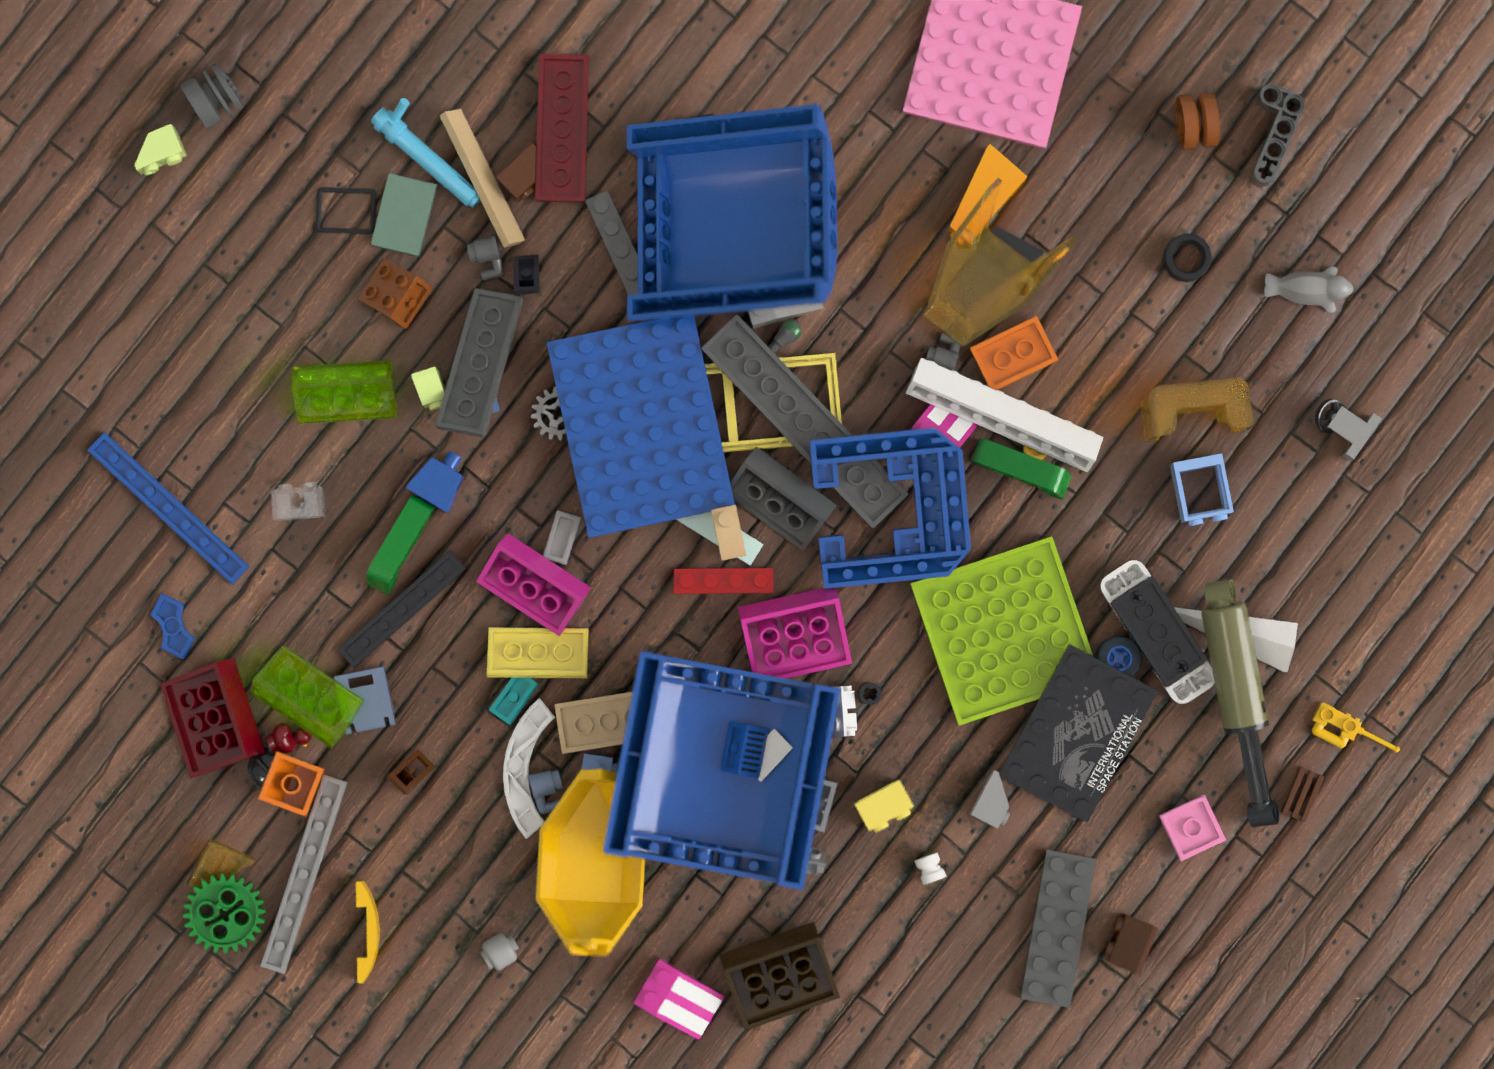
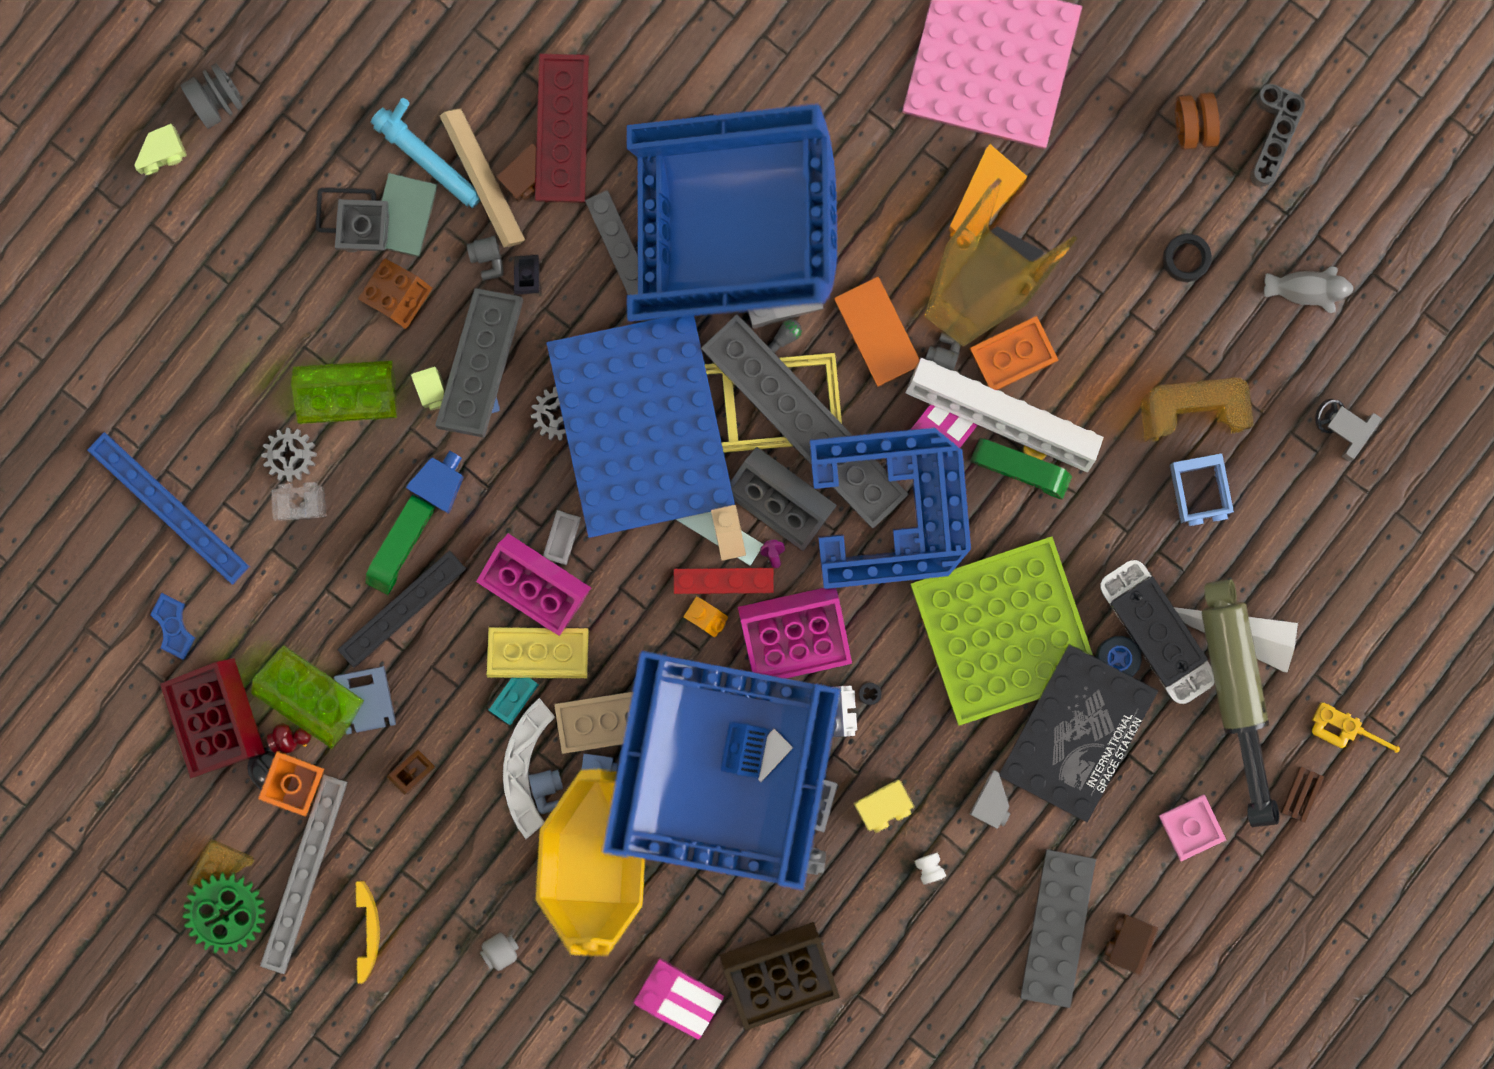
(278, 455): none -> light grey gear
(362, 225): none -> dark grey slope
(706, 617): none -> light orange bracket
(772, 550): none -> magenta plate
(877, 331): none -> orange tile

